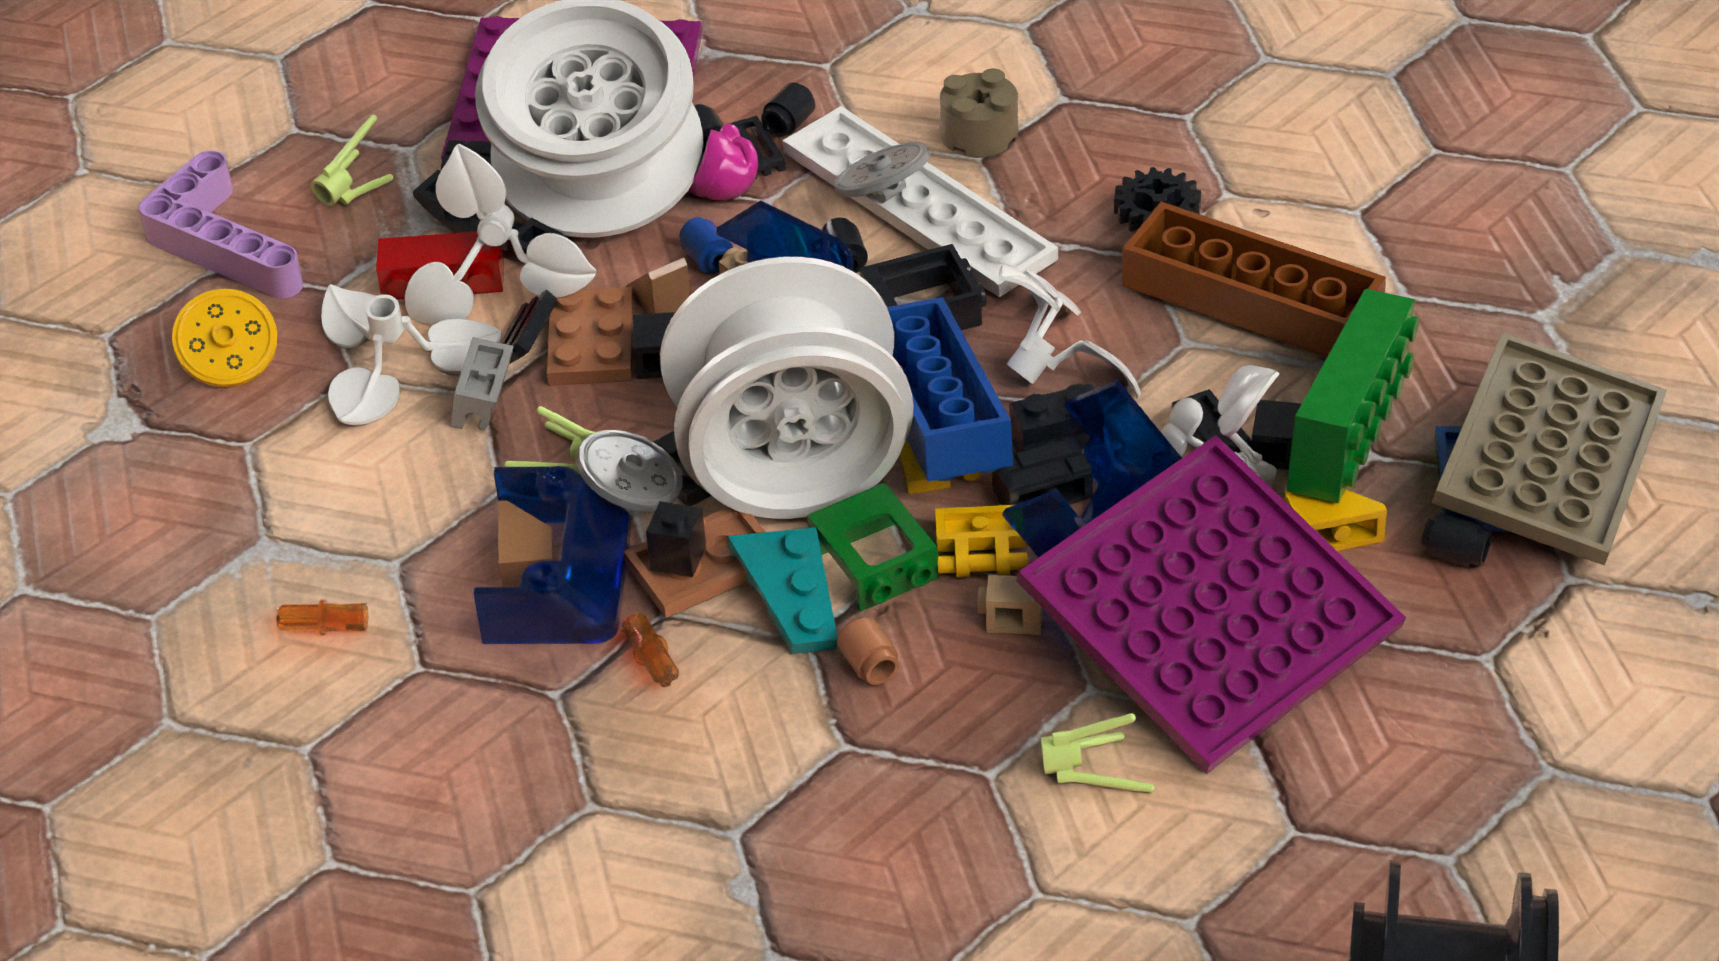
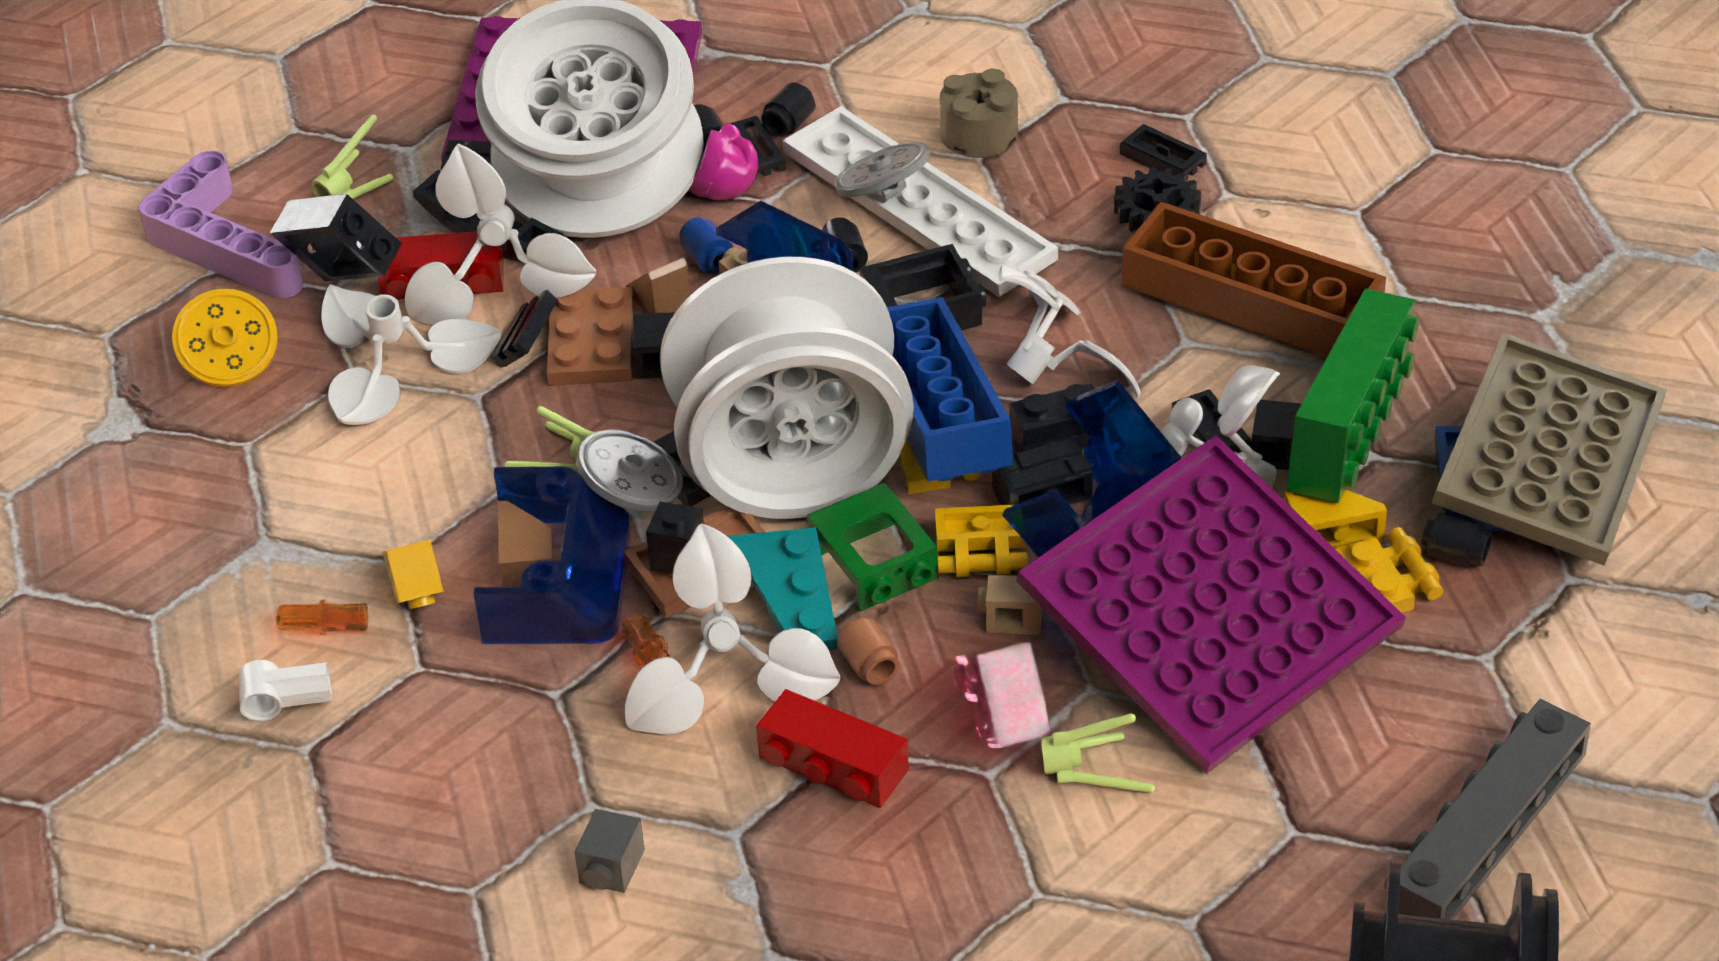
(269, 688): none -> white piece
(332, 229): none -> black window
(413, 573): none -> yellow slope
(480, 381): light grey hinge -> none
(609, 850): none -> dark grey brick
(706, 574): none -> white plant
(832, 748): none -> red brick
(1006, 691): none -> clear pink brick
(1162, 151): none -> black tile
(1380, 566): none -> yellow plate
(1491, 811): none -> dark grey piece

